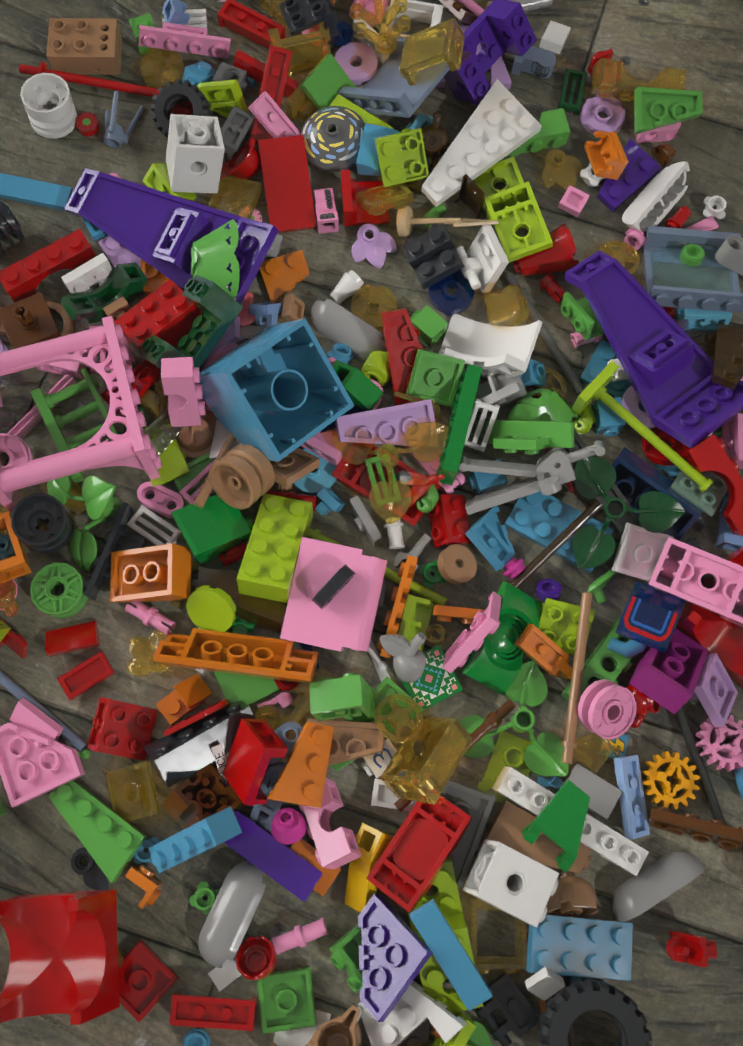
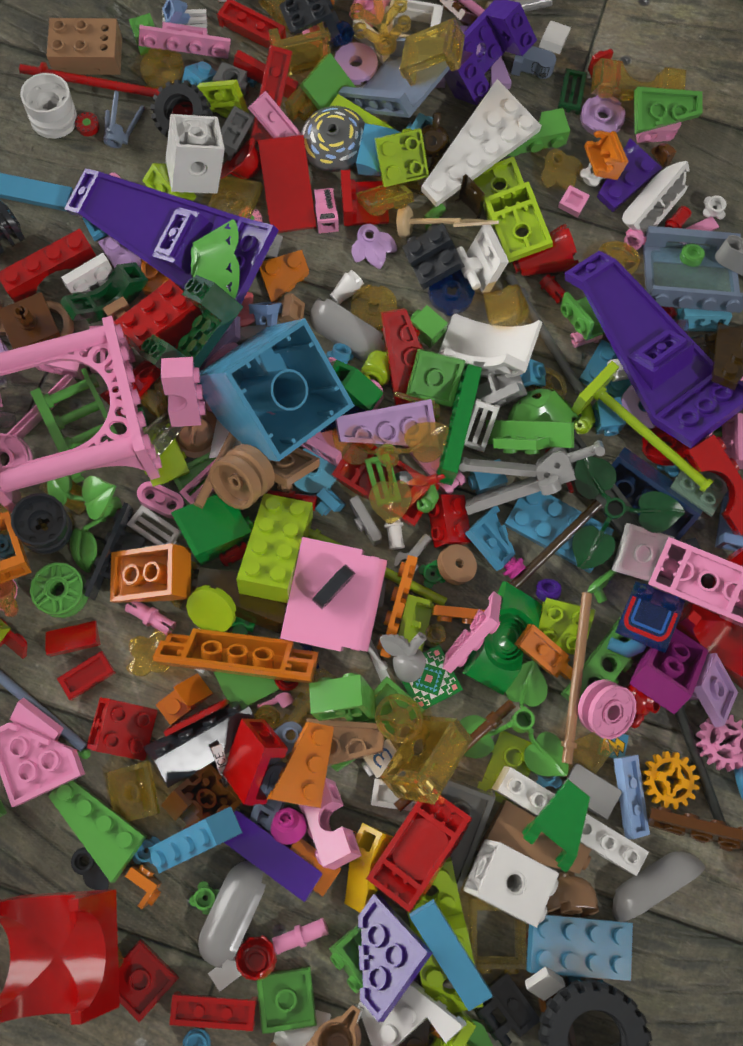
(691, 948): red hips -> none

